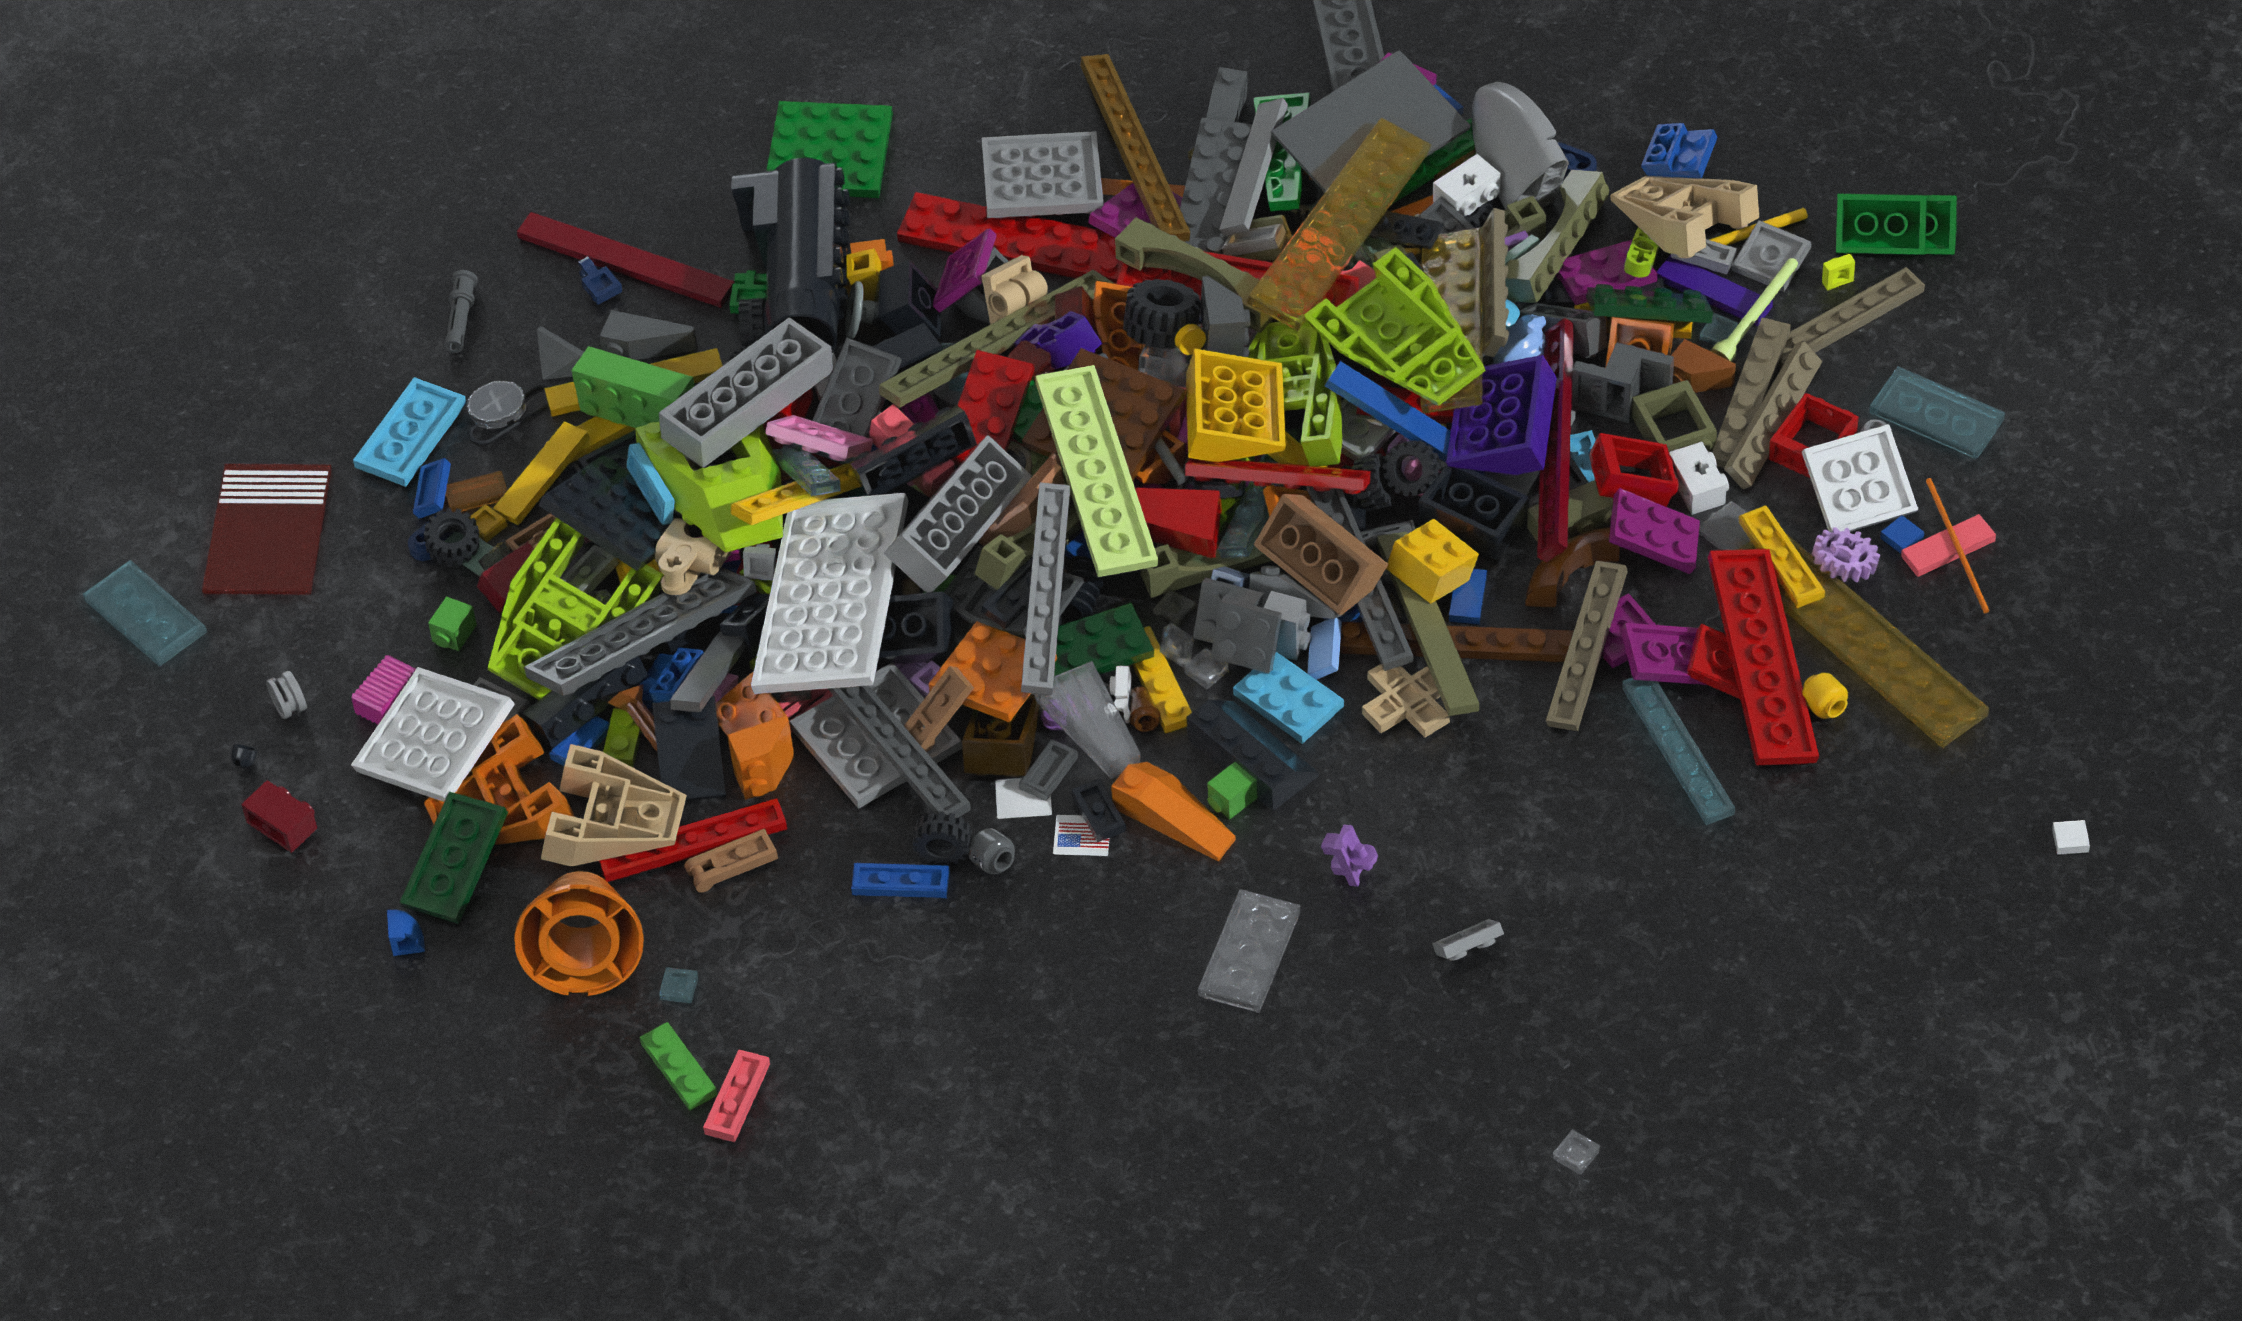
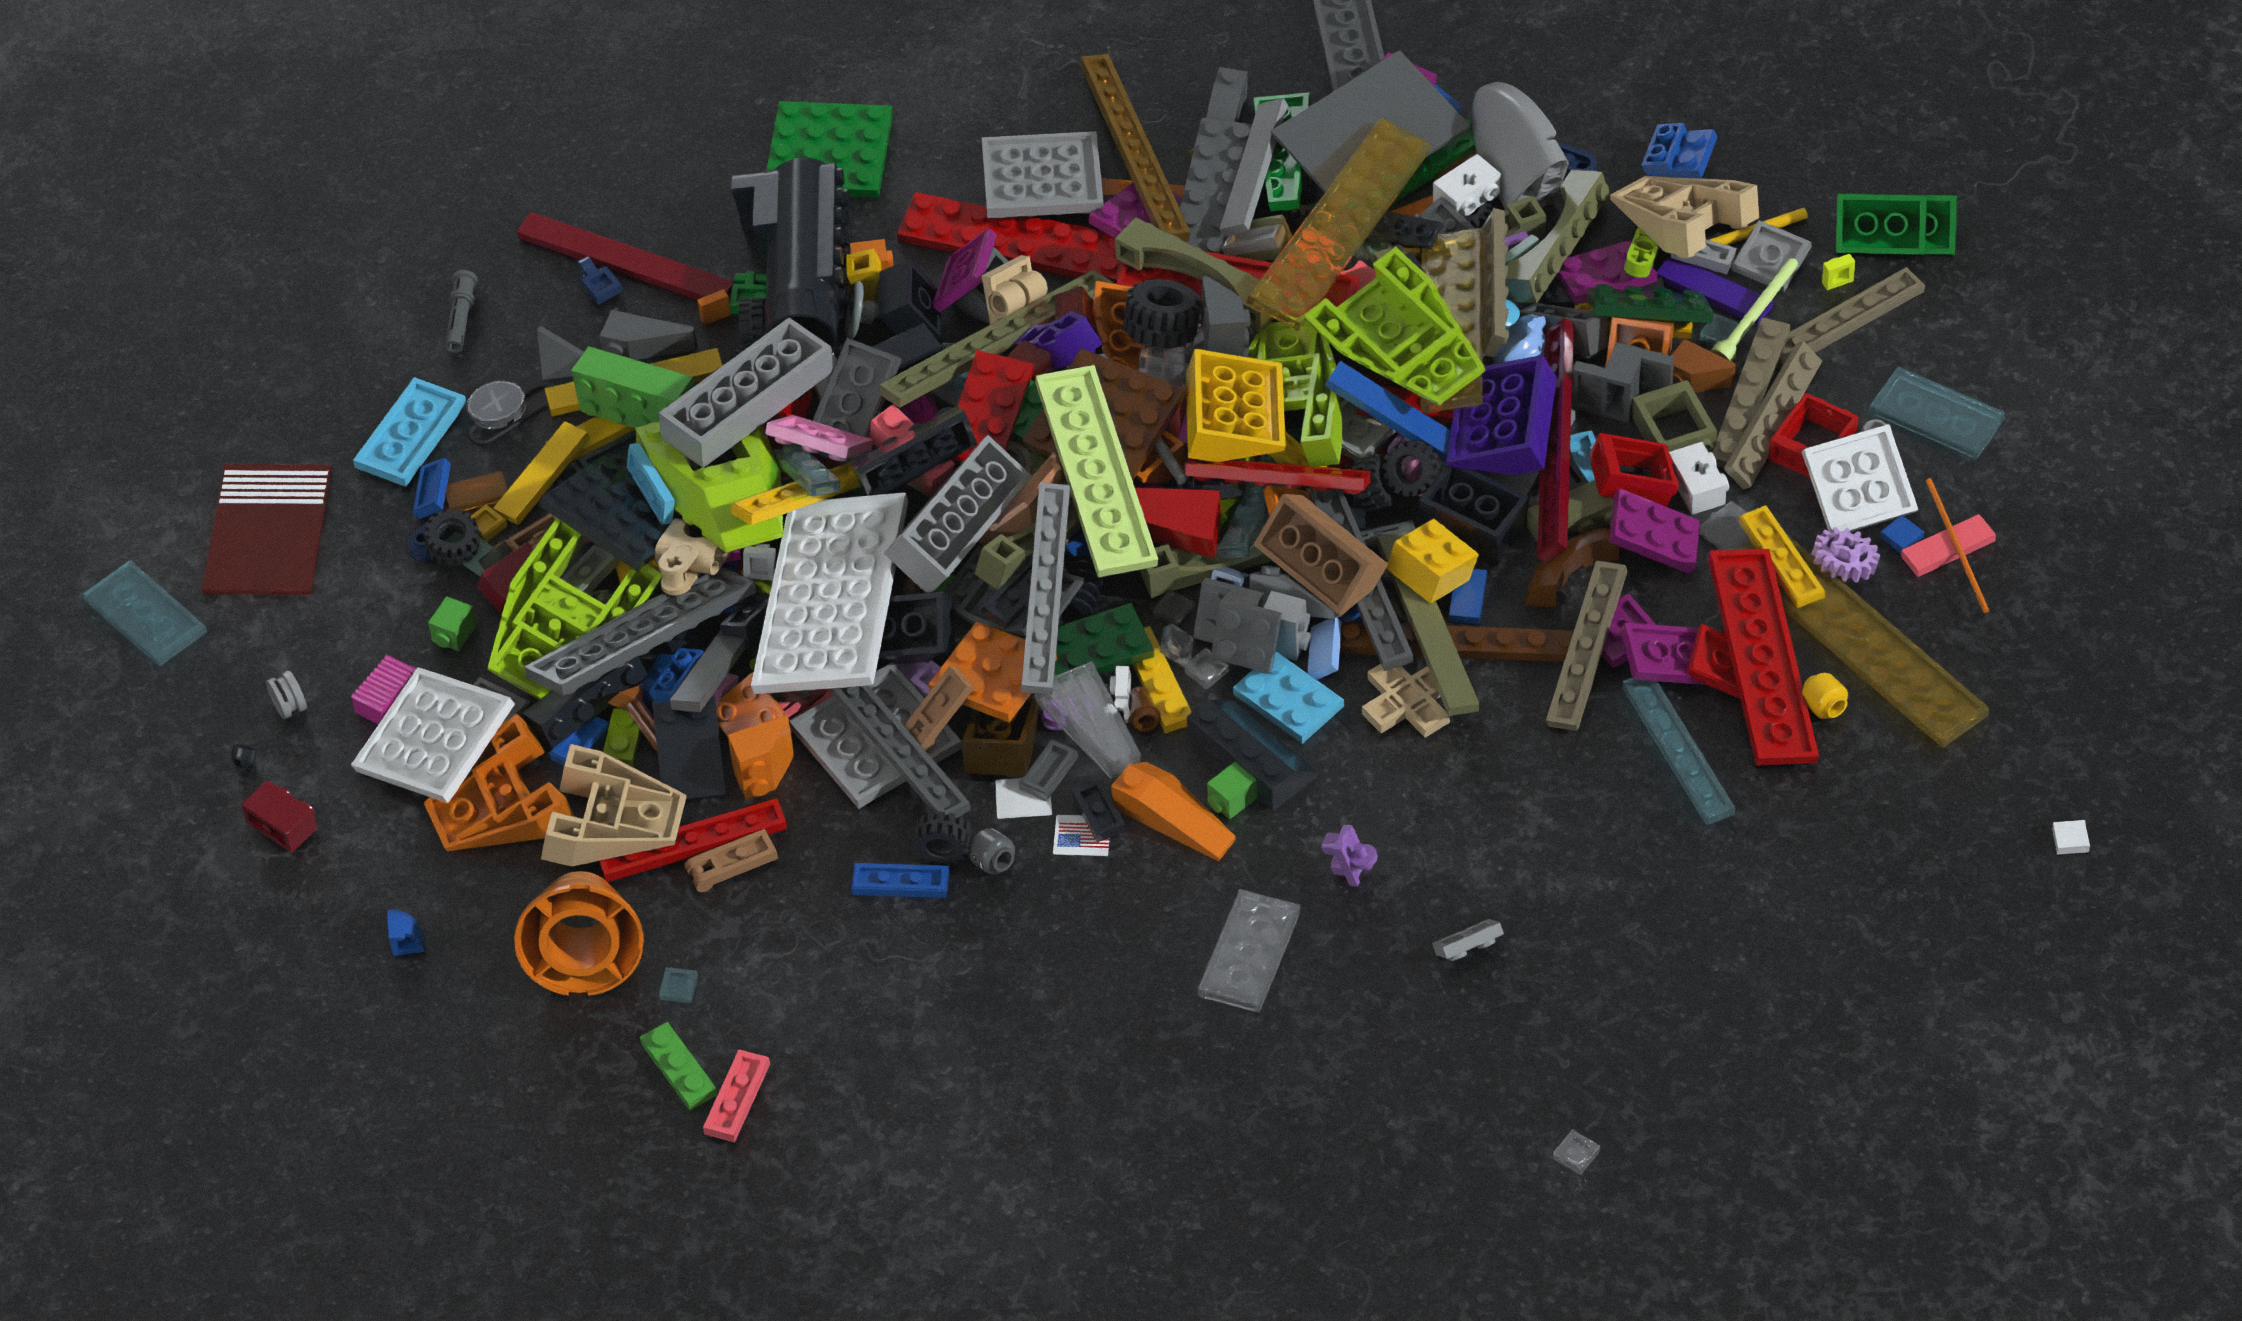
(454, 857): dark green plate -> none
(714, 307): none -> orange tile
(1190, 338): yellow tile -> none

